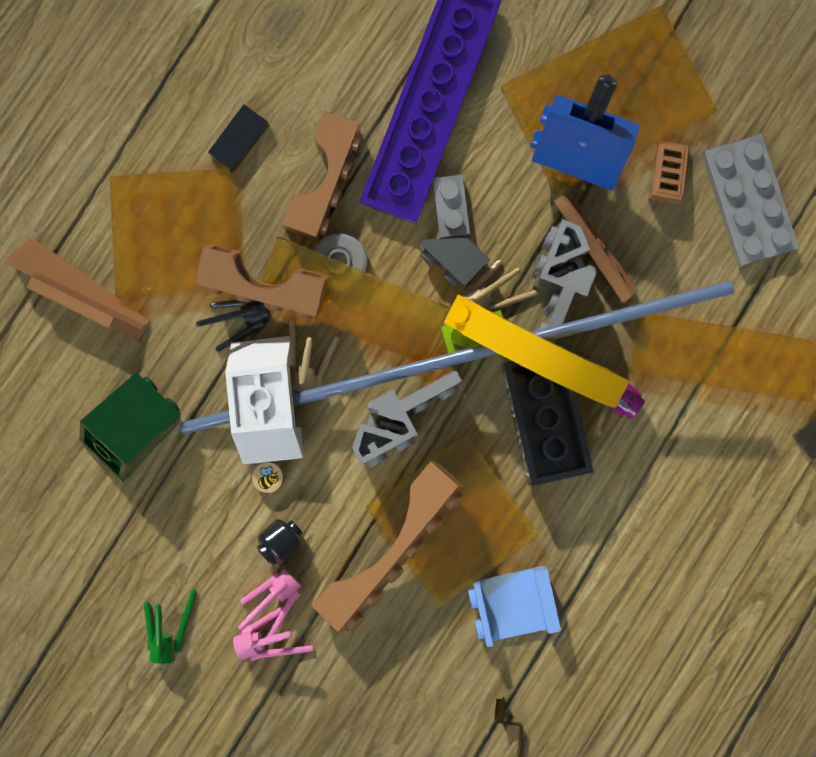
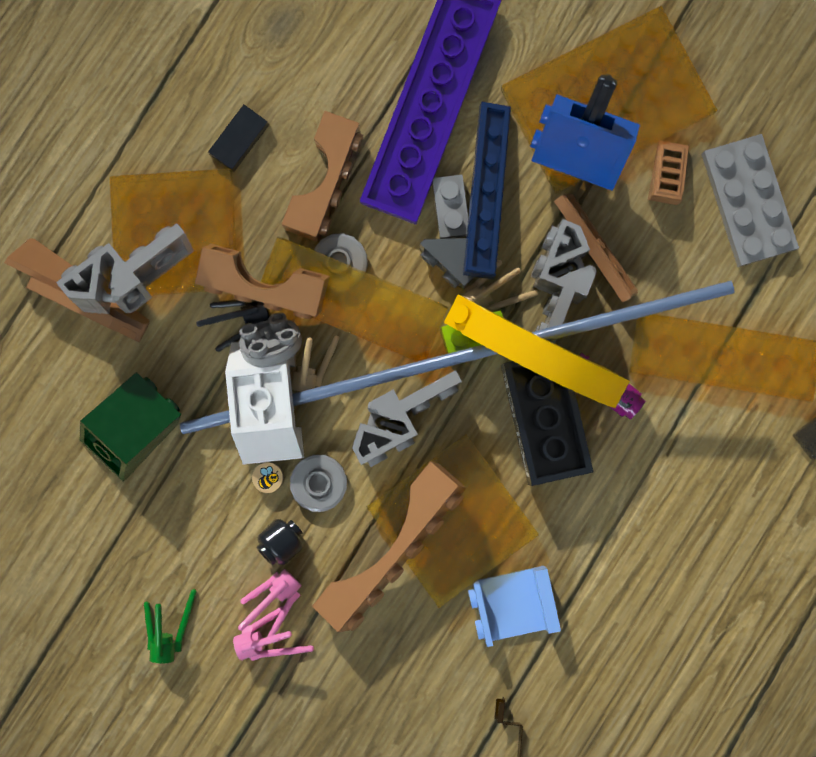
(108, 279): none -> light grey piece
(270, 341): none -> light grey tile
(318, 483): none -> light grey wheel
(487, 191): none -> dark blue tile

